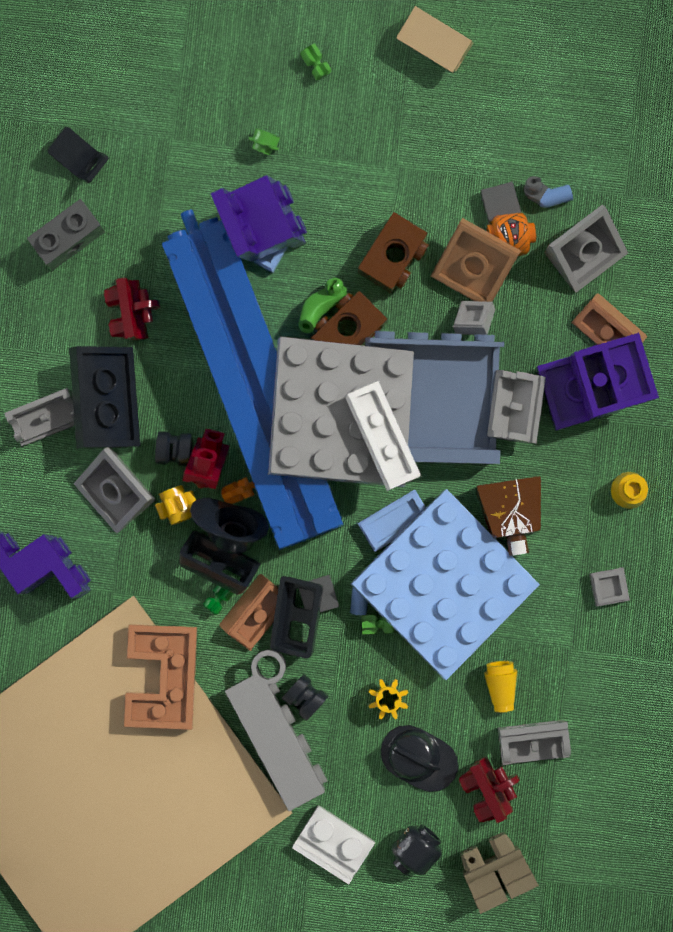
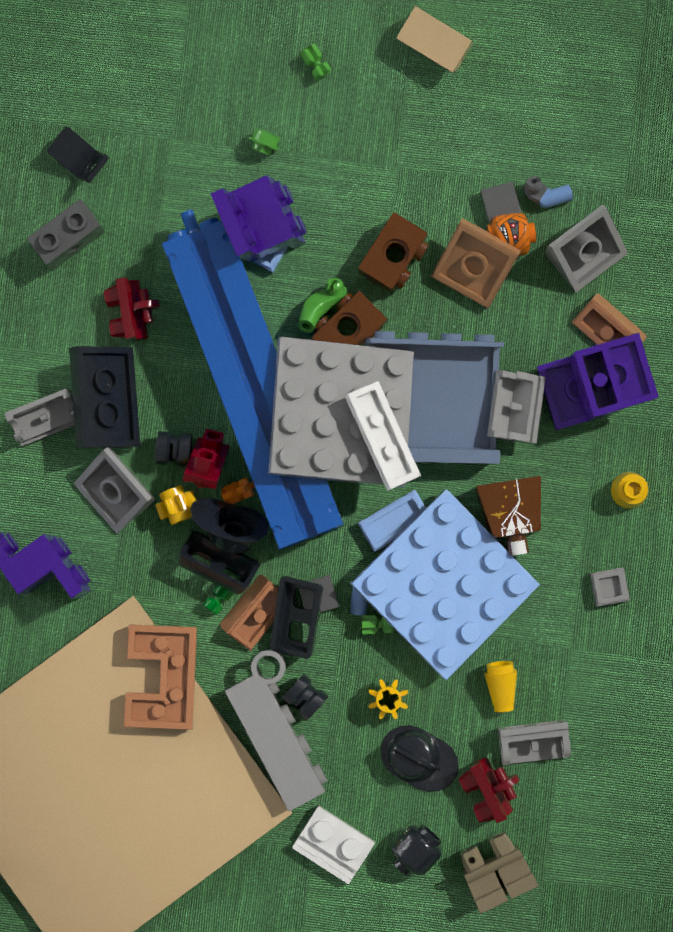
(474, 317): light grey tile -> none

